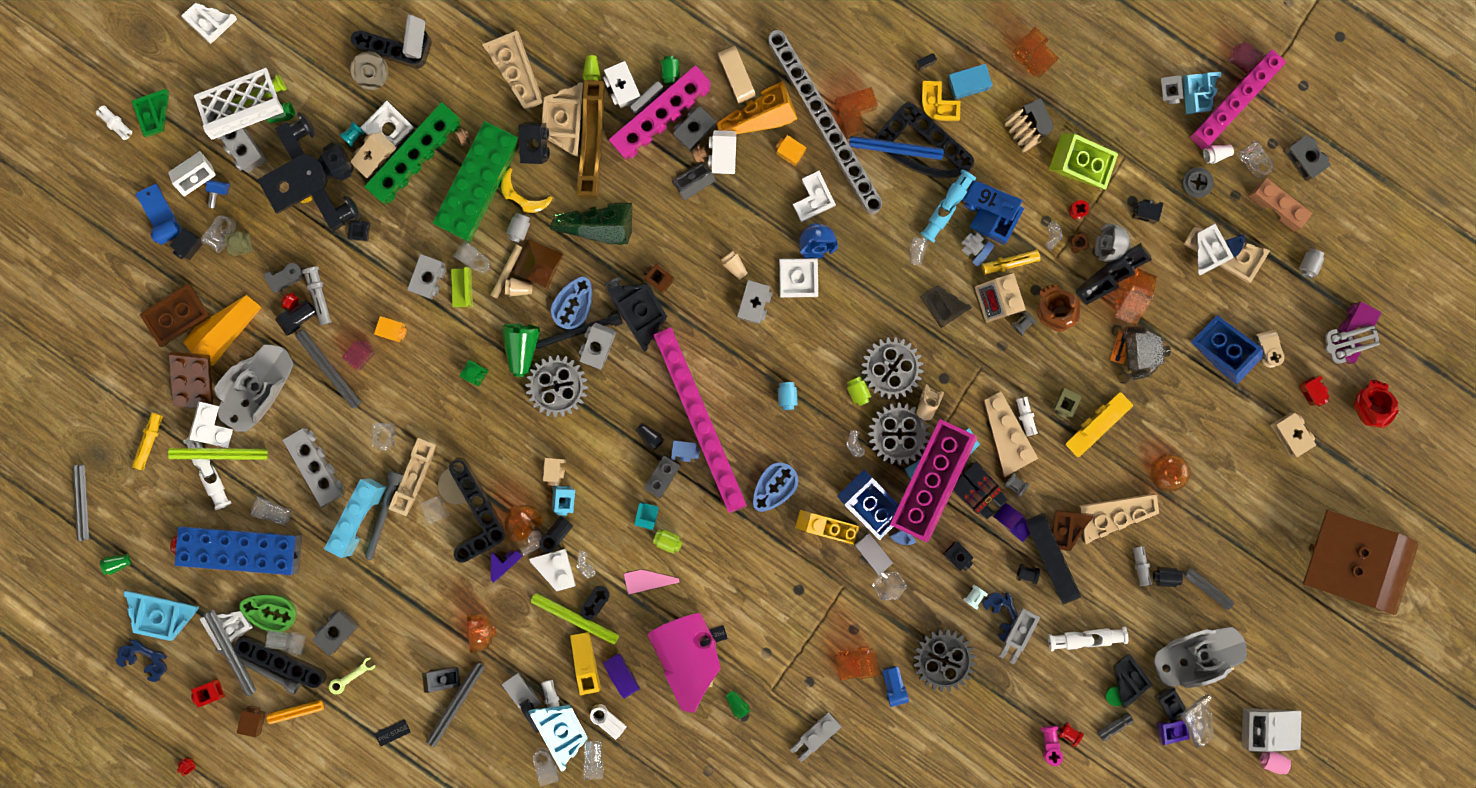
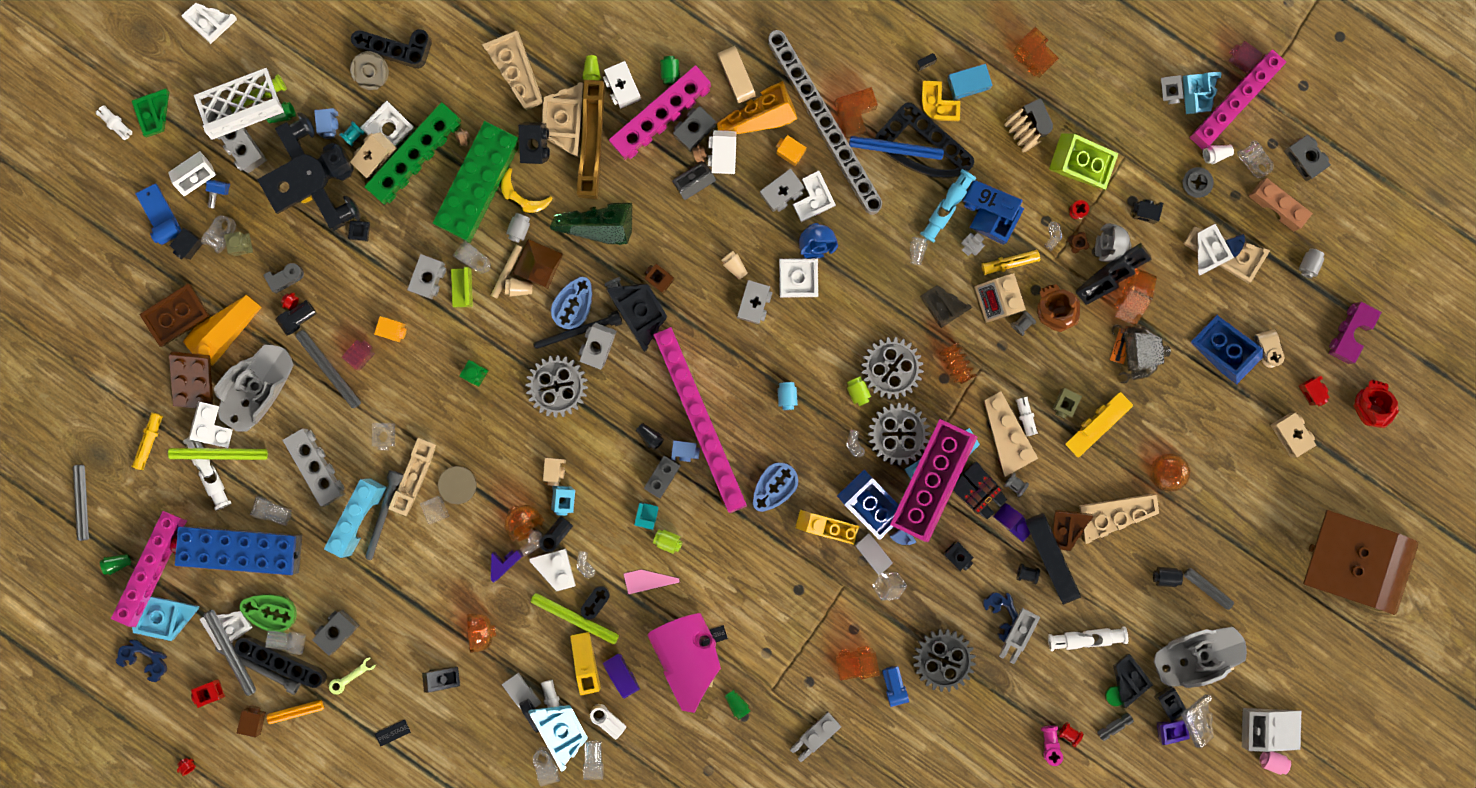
(147, 570): none -> dark pink brick
(315, 286): light grey pin -> none
(326, 123): none -> medium blue brick
(413, 37): light grey slope -> none
(455, 704): dark grey axle -> none
(478, 510): black beam -> none
(520, 346): green cone -> none
(646, 98): light grey tile -> none
(786, 181): none -> light grey brick
(929, 402): tan piece -> none
(957, 364): none -> clear orange piece
(975, 596): light aqua bush -> none
(983, 253): medium blue tile -> none
(1142, 566): light grey pin -> none
(1338, 357): light grey piece -> none

